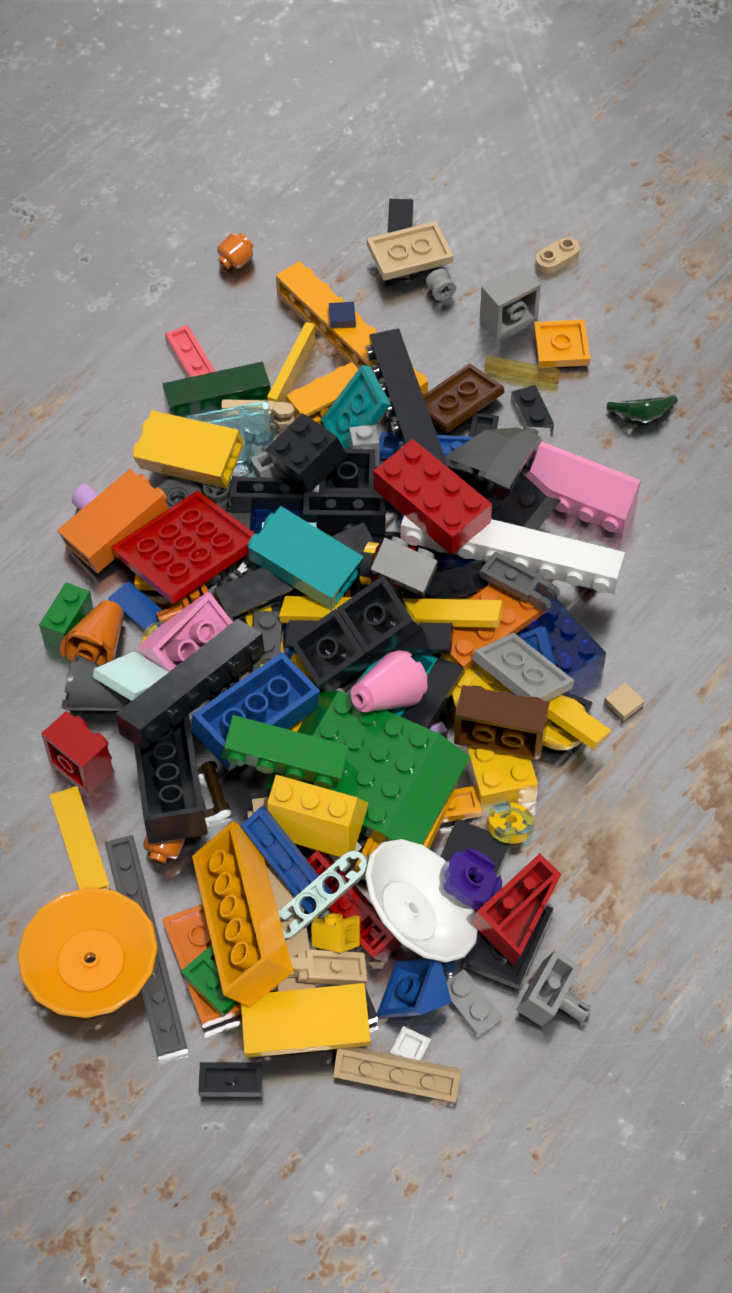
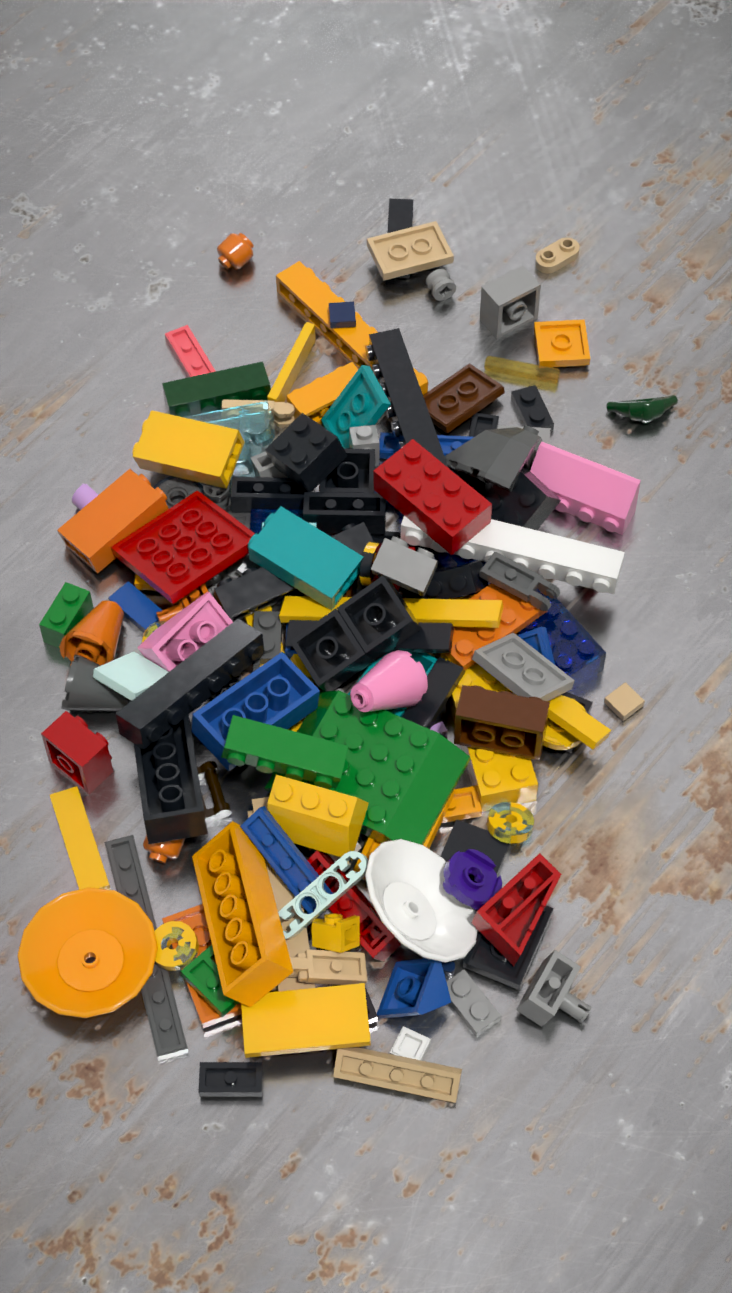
(186, 950): none -> yellow piece

